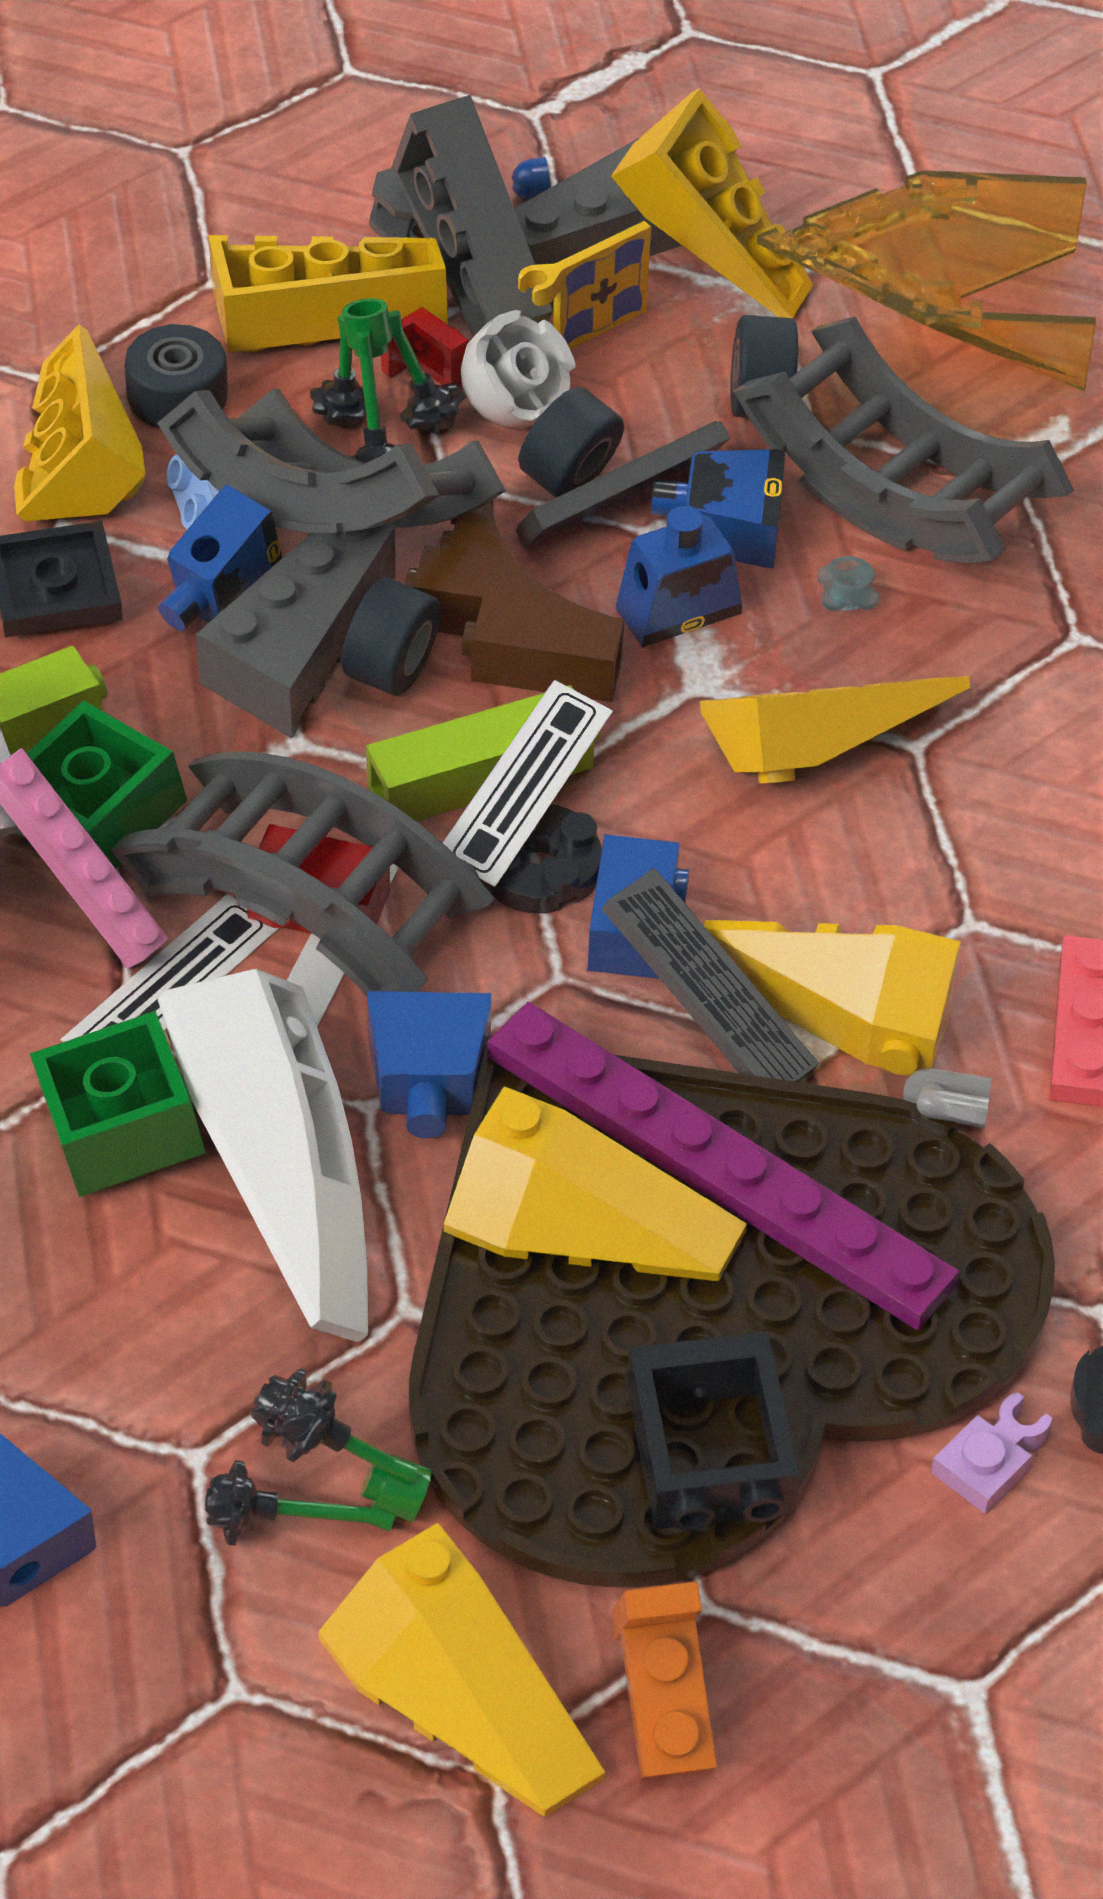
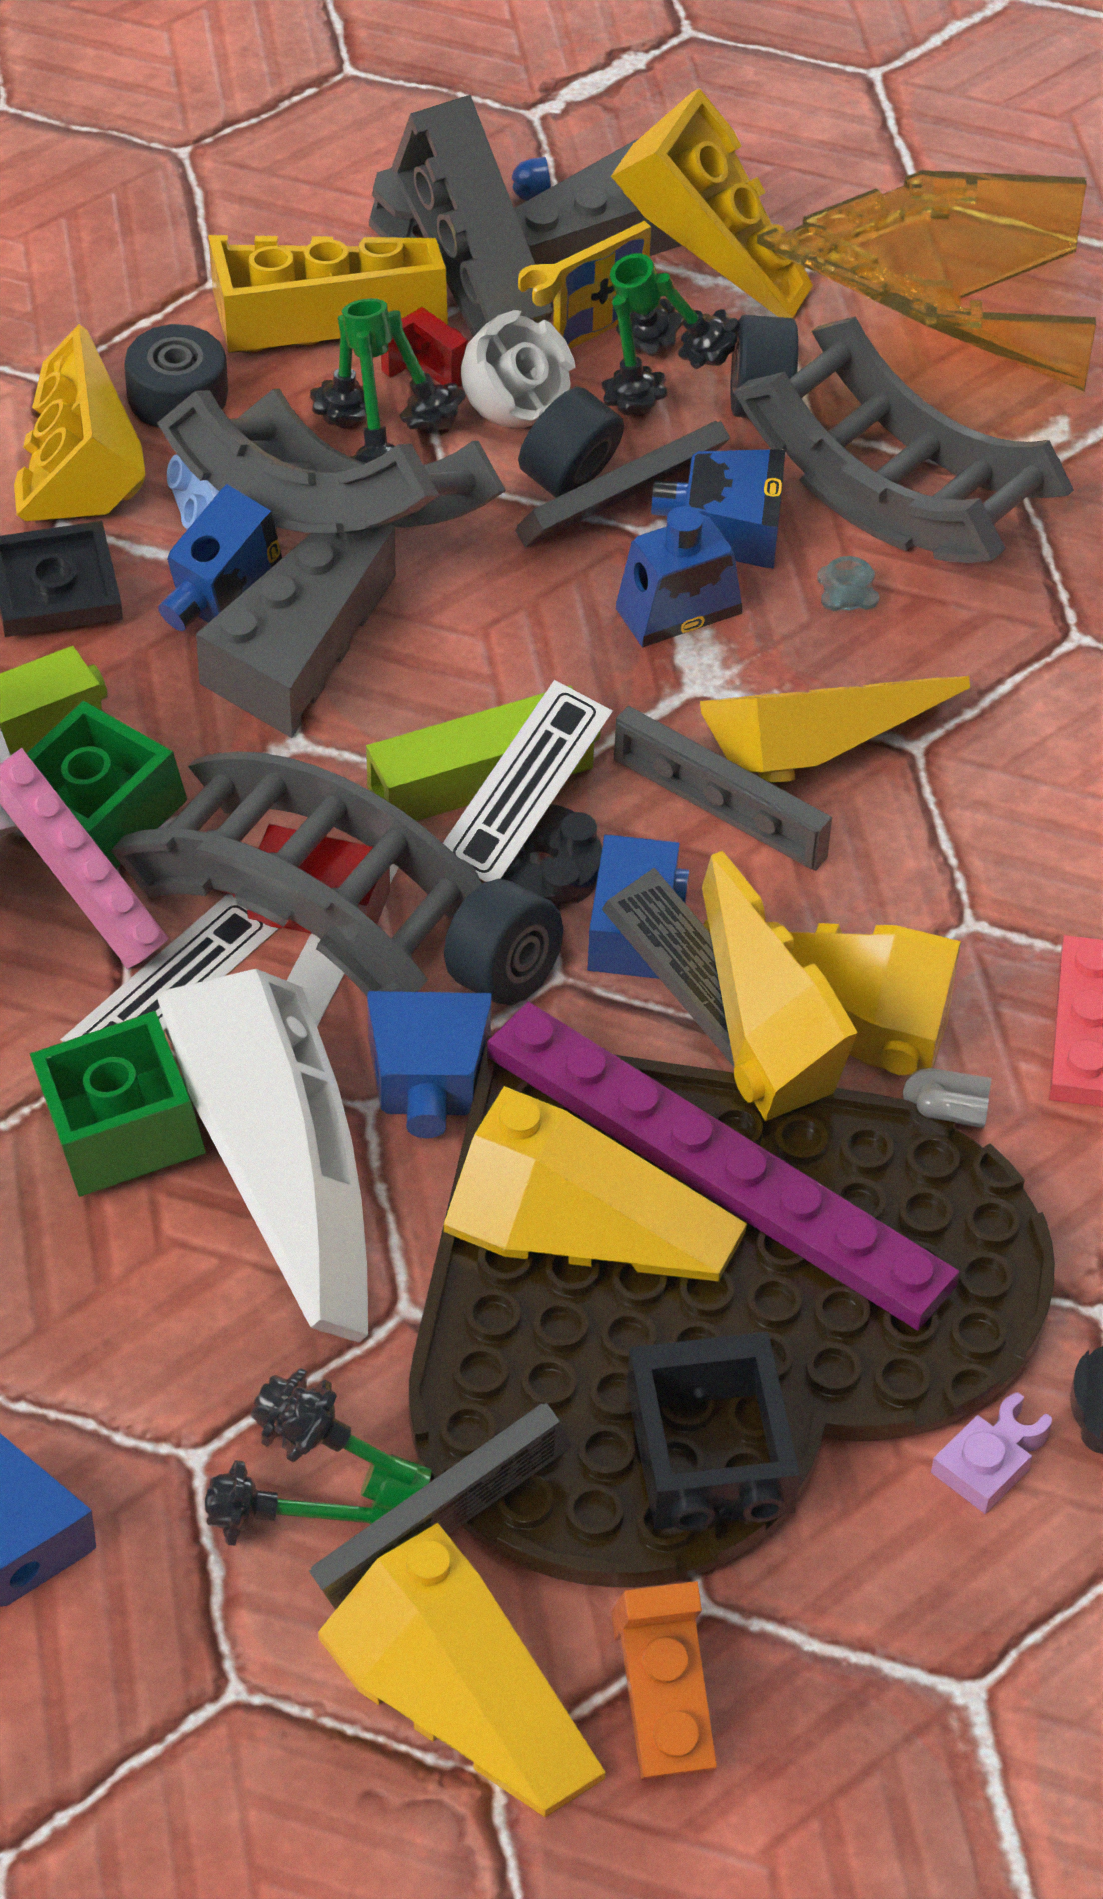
(391, 636): black wheel -> none
(449, 1498): none -> dark grey tile
(503, 941): none -> black wheel
(510, 620): reddish brown arch -> none
(652, 323): none -> black plant
(722, 788): none -> dark grey tile
(780, 1018): none -> yellow wedge

